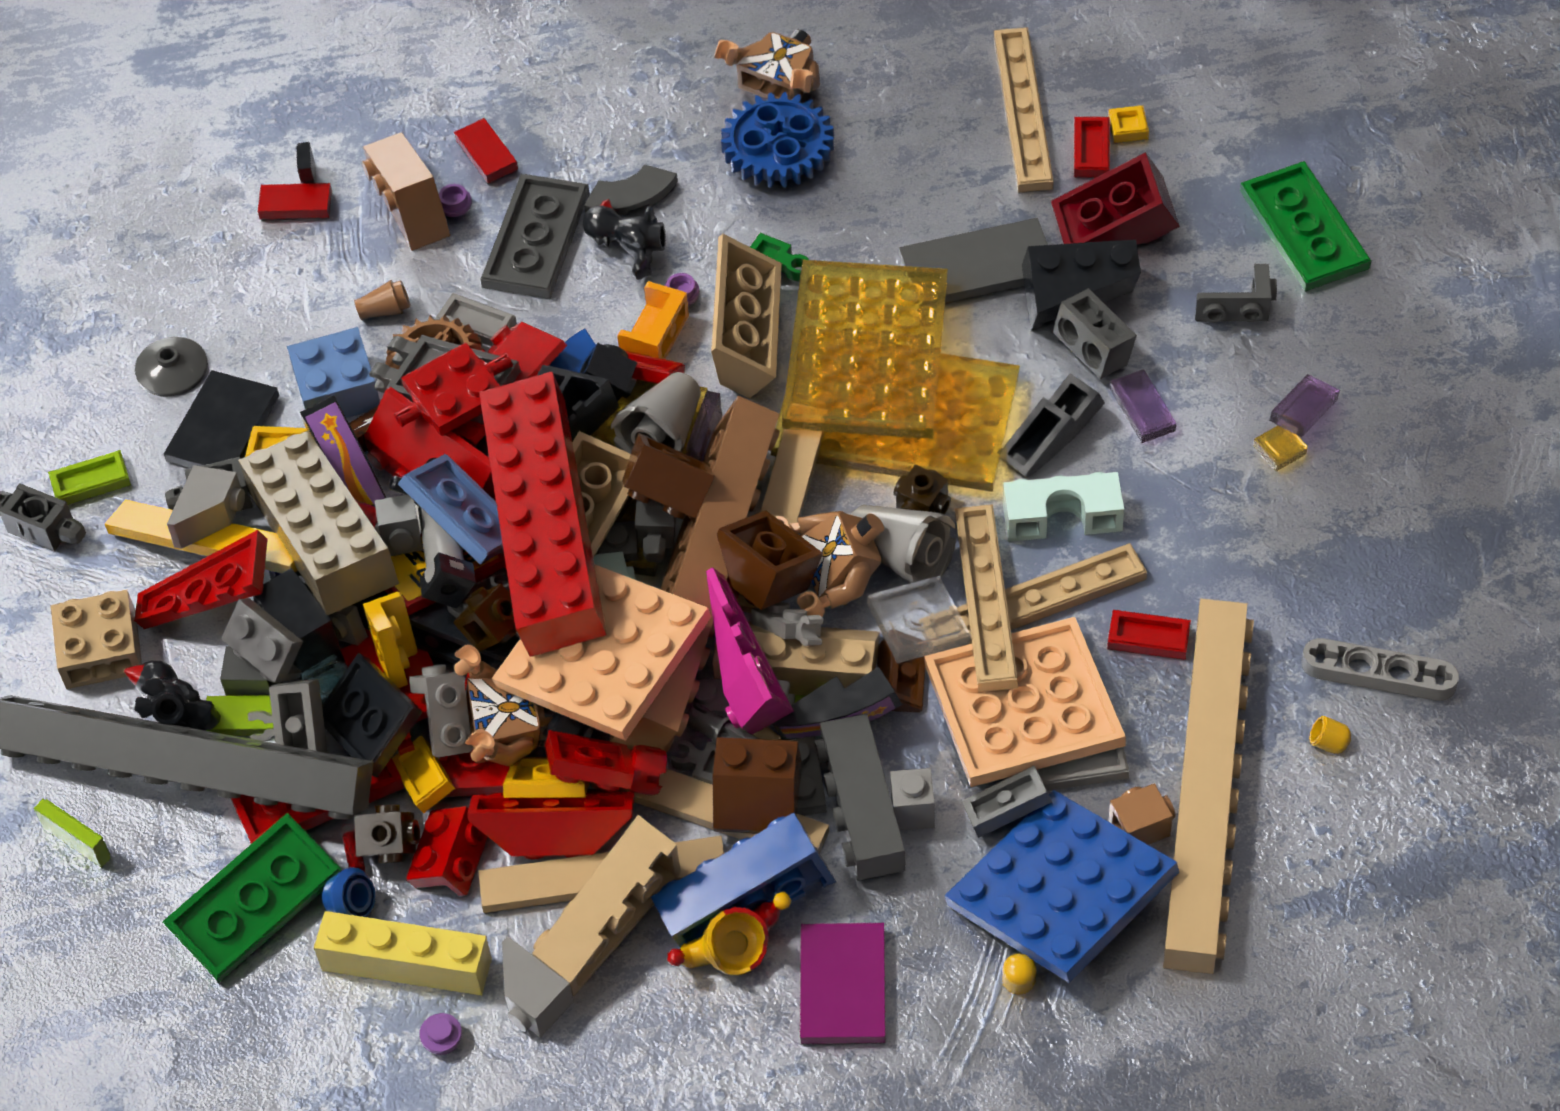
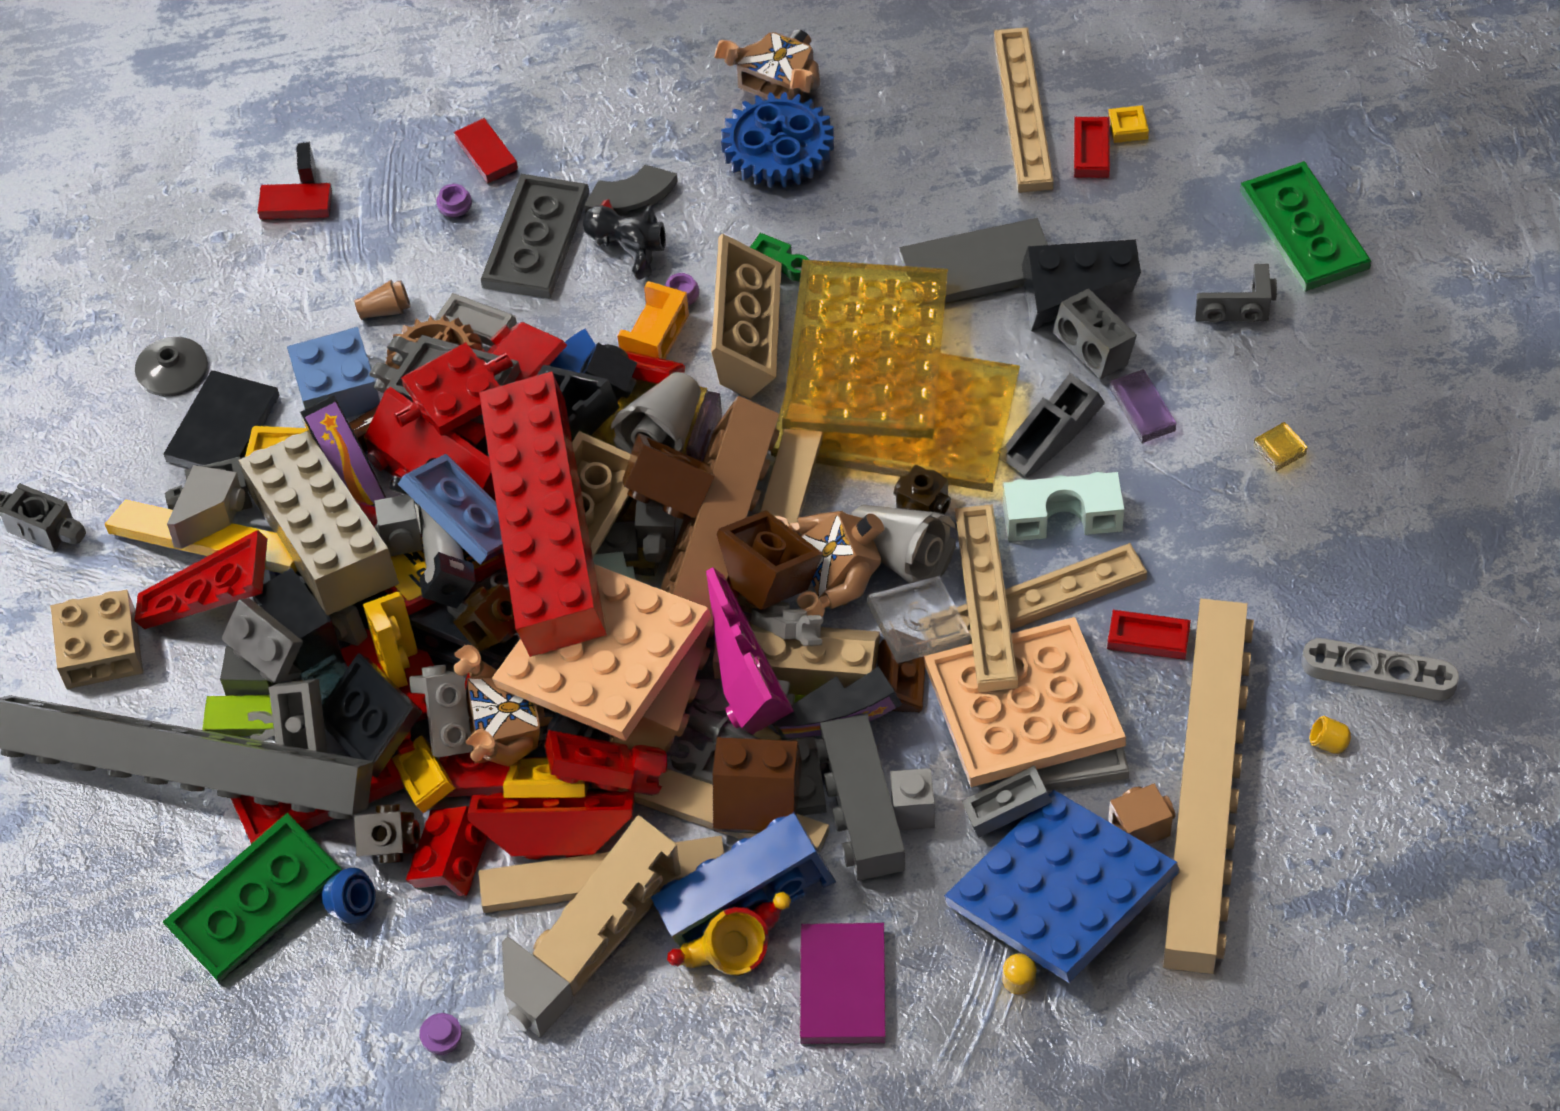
(72, 832): lime tile -> none
(90, 478): lime tile -> none
(170, 698): black animal -> none
(350, 850): red piece -> none
(403, 953): light yellow brick -> none
(406, 189): medium nougat wedge -> none
(1118, 206): dark red slope -> none
(1304, 405): clear purple tile -> none

